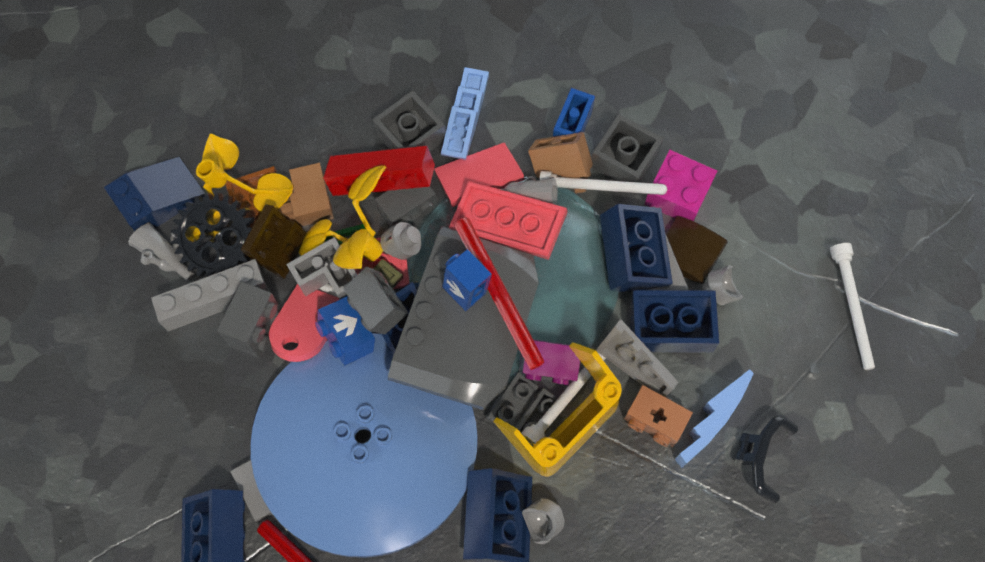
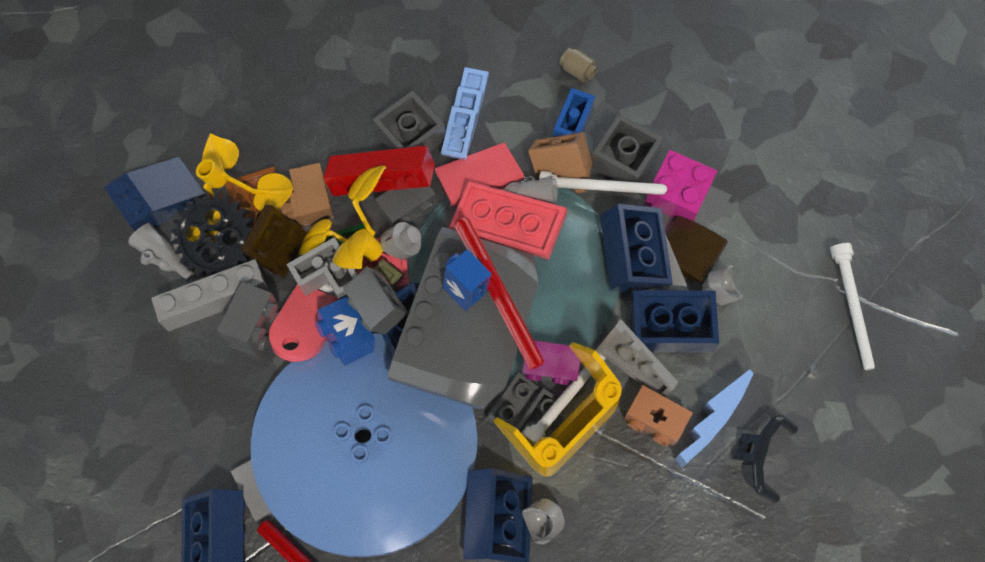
(578, 64): none -> dark tan brick

